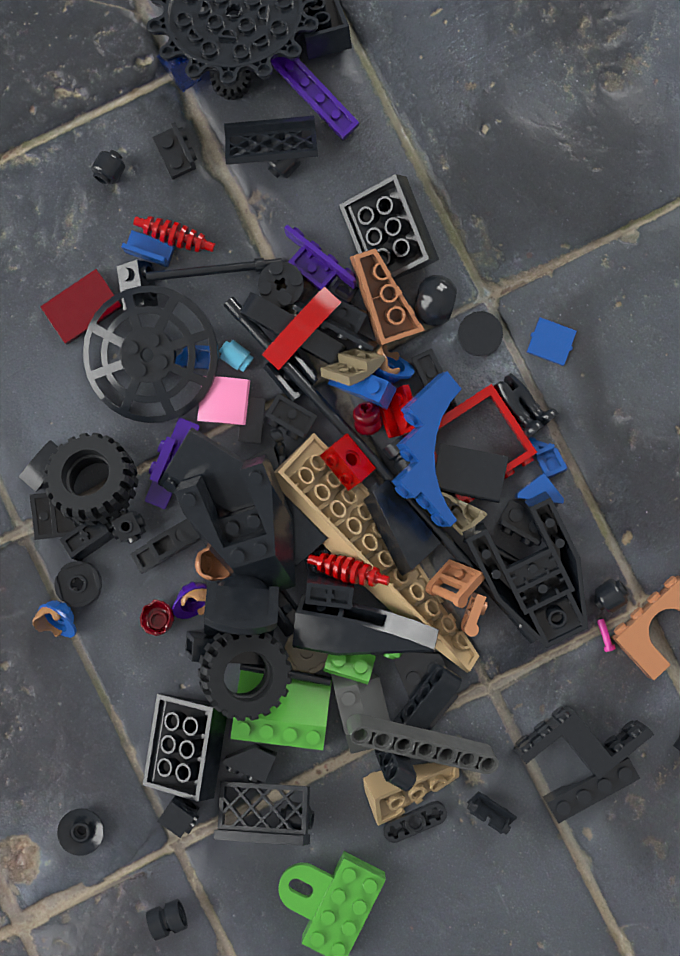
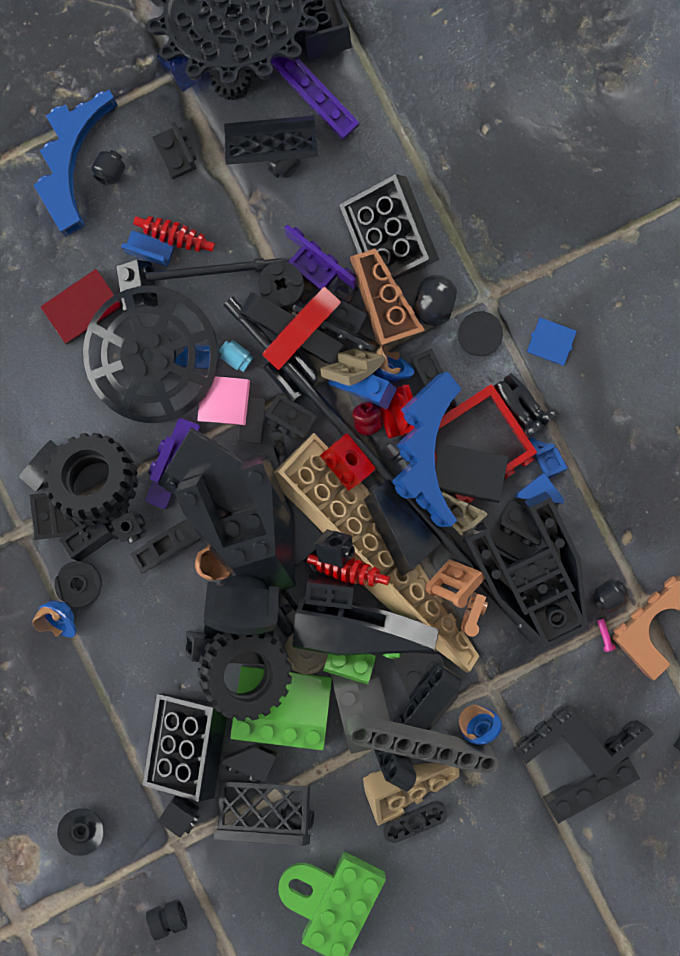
(61, 156): none -> blue arch
(157, 618): dark red hair -> none
(190, 600): dark purple piece -> none
(296, 675): black bar -> none
(335, 548): none -> black brick
(479, 724): none -> blue piece
(483, 807): black hinge -> none

